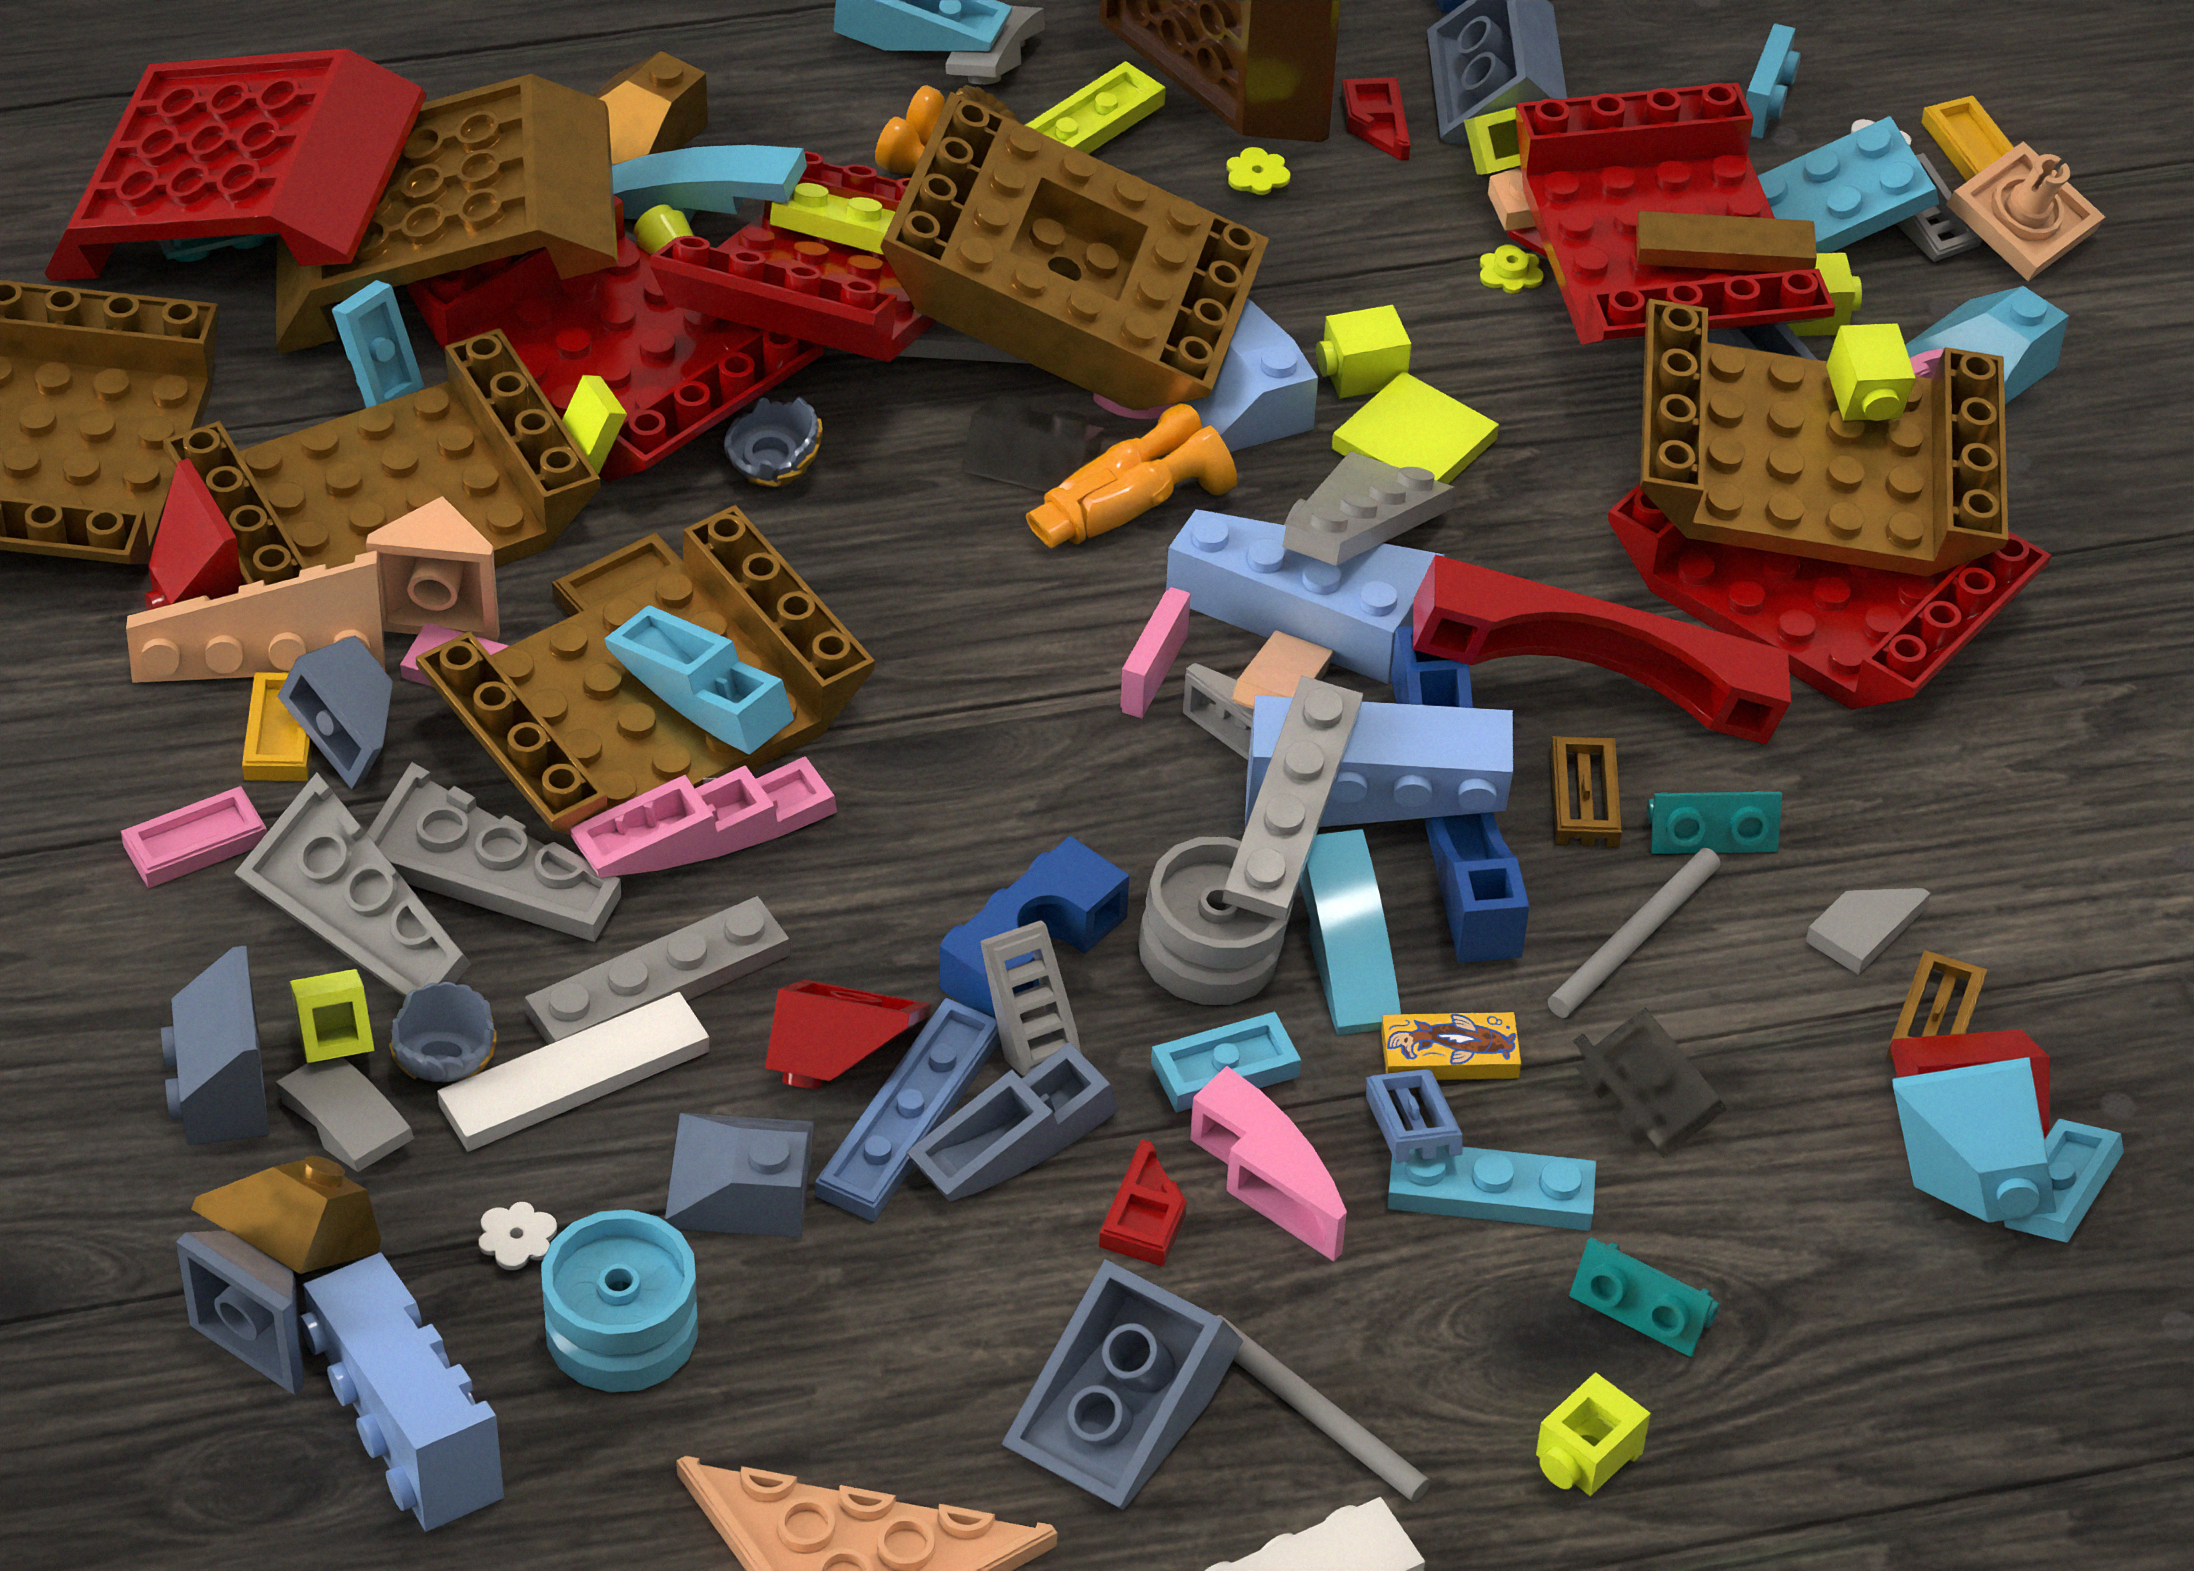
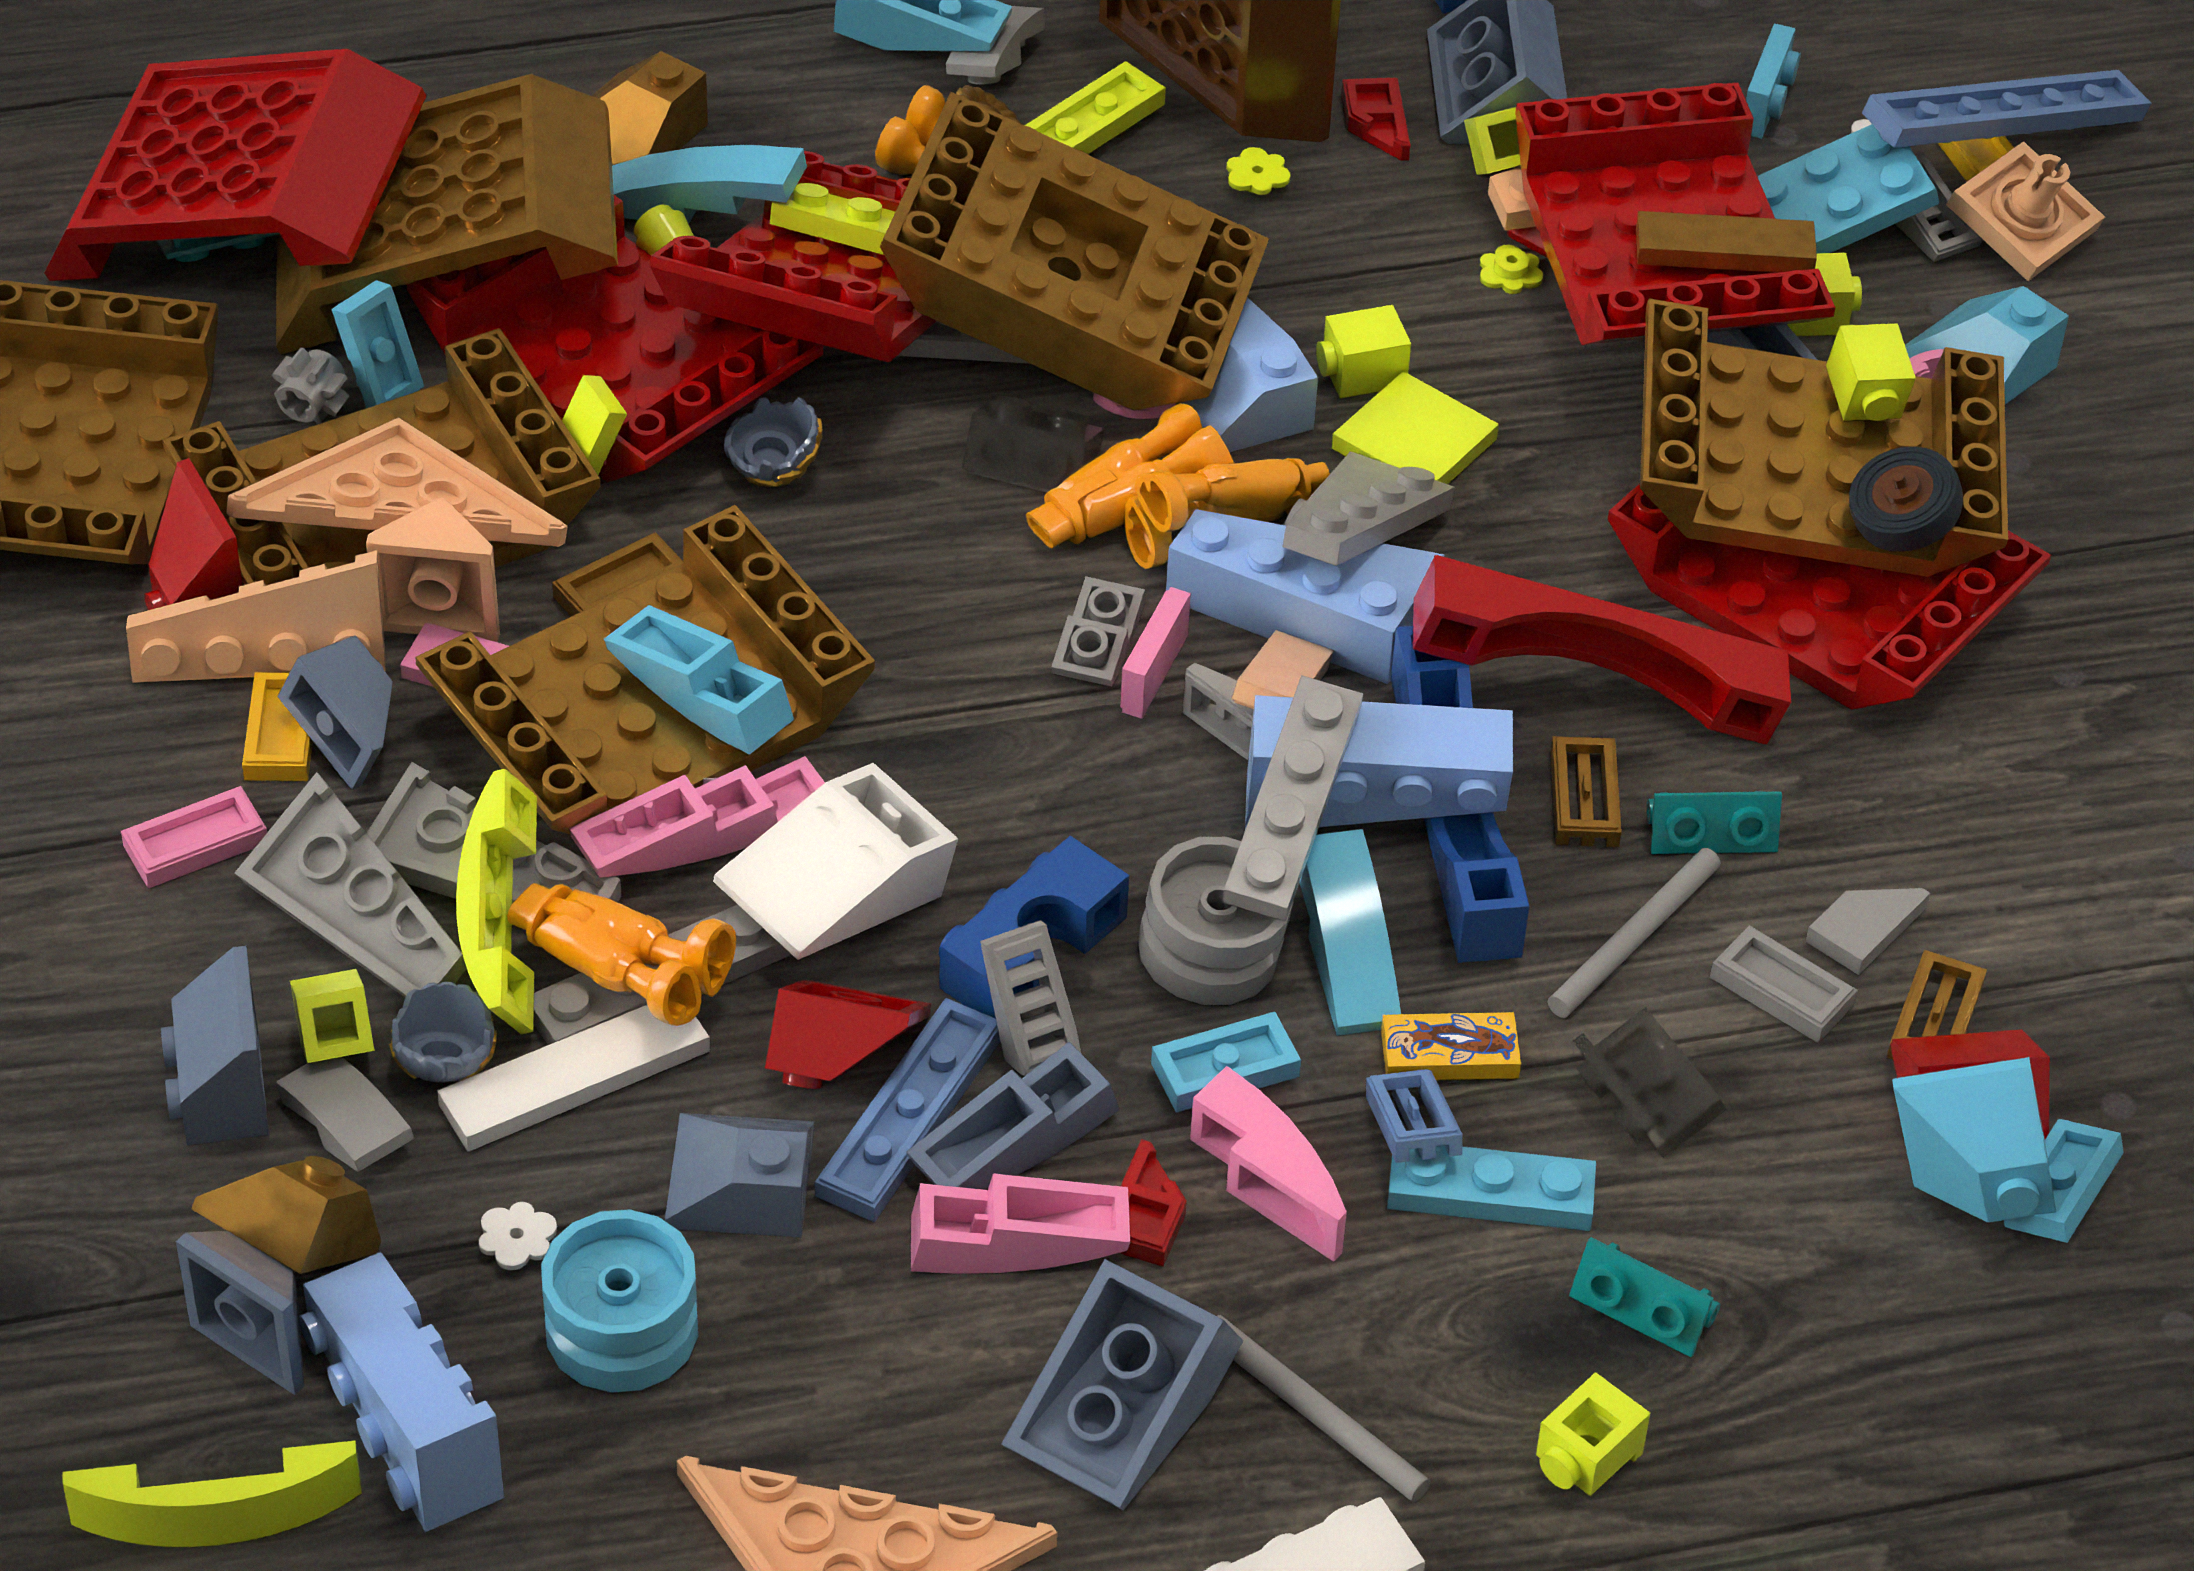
(214, 1511): none -> neon yellow slope
(310, 385): none -> light grey gear
(387, 477): none -> light nougat tile
(497, 833): none -> neon yellow slope
(616, 941): none -> light orange piece
(841, 863): none -> white slope
(1016, 1225): none -> bright pink slope
(1099, 631): none -> light grey slope
(1245, 490): none -> light orange piece
(1783, 984): none -> light grey tile
(1906, 499): none -> black wheel
(2005, 108): none -> medium blue plate

